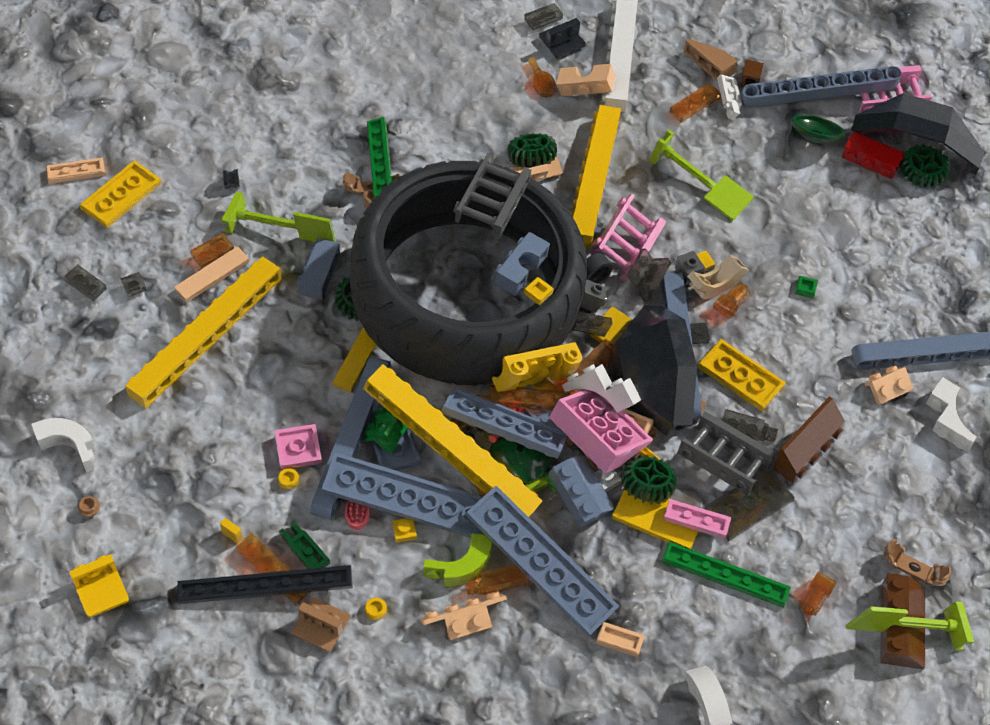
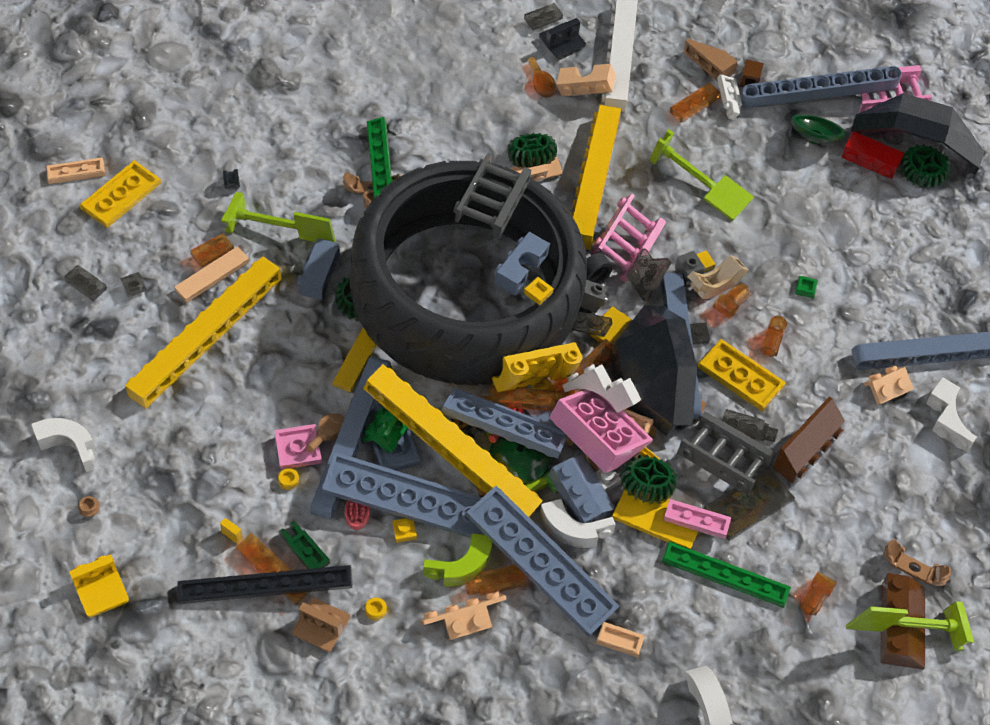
(327, 430): none -> medium nougat piece
(571, 531): none -> white arch
(774, 336): none -> clear orange piece

